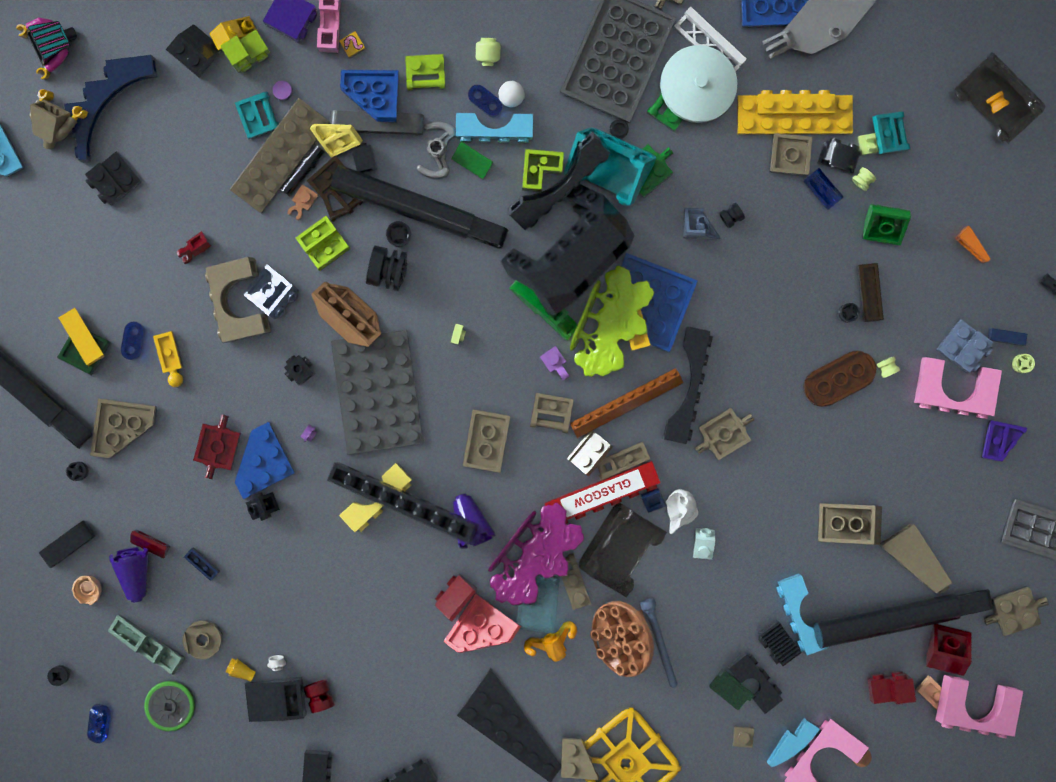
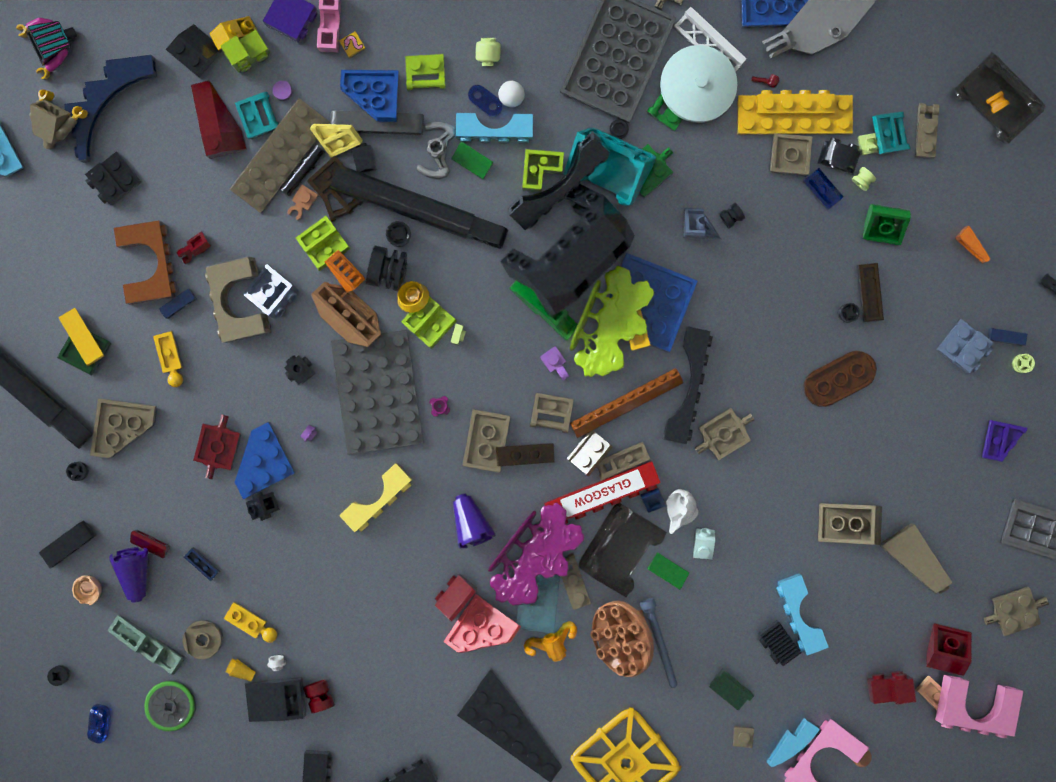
(130, 340): clear blue plate -> none
(160, 284): none -> dark orange arch
(177, 303): none -> dark blue piece
(216, 124): none -> dark red wedge
(250, 623): none -> yellow plate
(348, 267): none -> orange slope
(403, 502): black brick -> none
(412, 296): none -> yellow hat
(429, 323): none -> lime slope
(435, 402): none -> magenta plate
(525, 454): none -> dark brown plate
(576, 761): dark tan wing -> none
(668, 570): none -> green slope
(767, 695): black arch -> none
(771, 82): none -> dark red hand
(888, 367): yellowish green wheel -> none
(900, 618): black piece -> none
(927, 131): none -> dark tan plate
(981, 402): bright pink arch -> none

